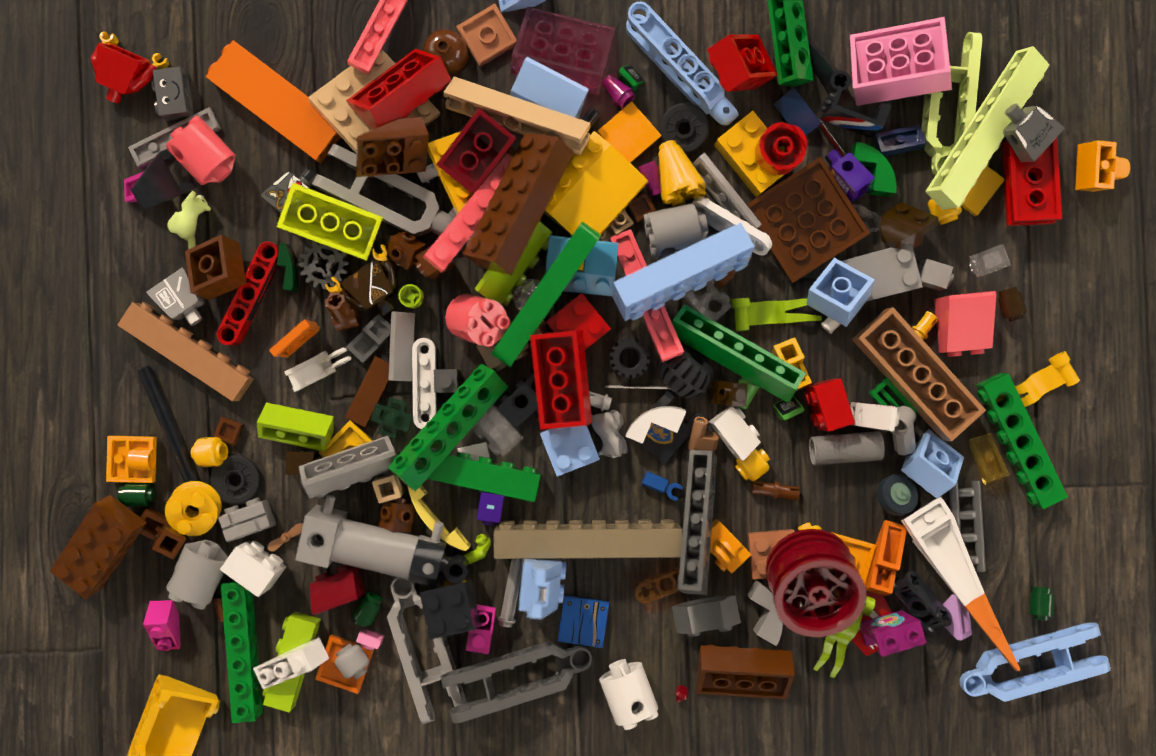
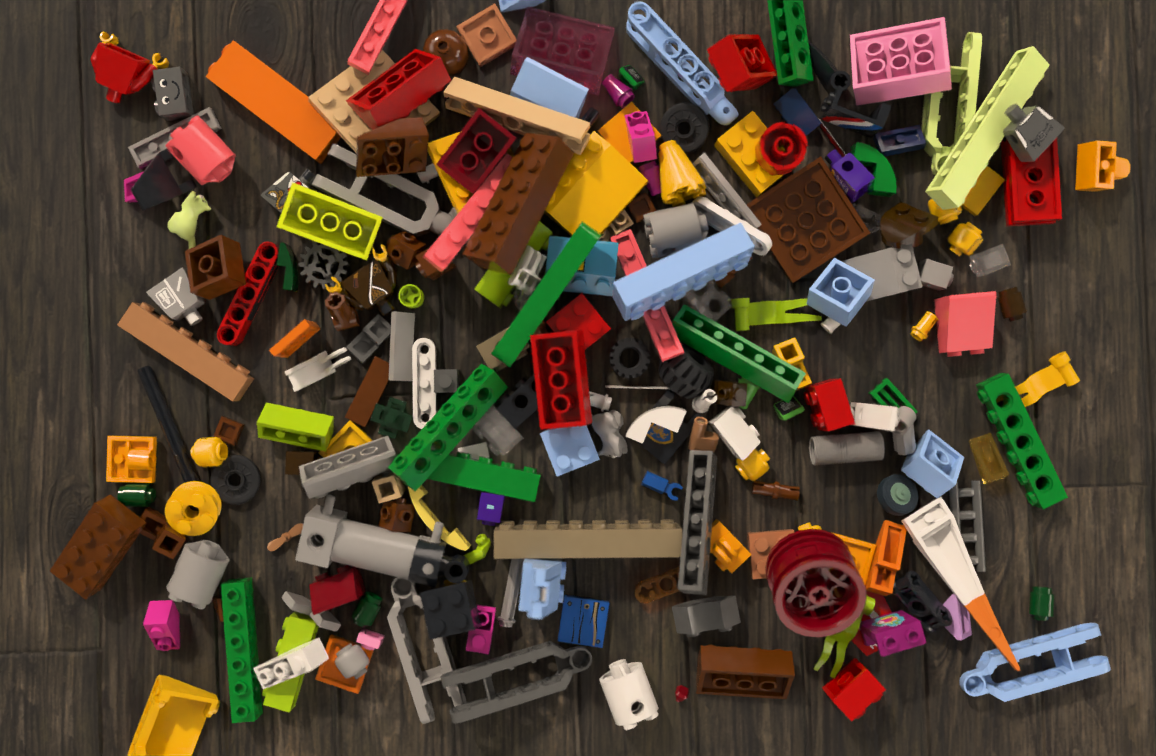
(247, 520): light grey brick -> none
(253, 567): white brick -> none
(303, 605): none -> light grey tile
(477, 319): coral cylinder -> none
(529, 269): none -> white arm
(640, 136): none -> dark pink slope
(702, 403): none -> white pin
(769, 624): light grey brick -> none
(854, 689): none -> red brick
(918, 374): medium nougat brick -> none
(965, 239): none -> yellow head

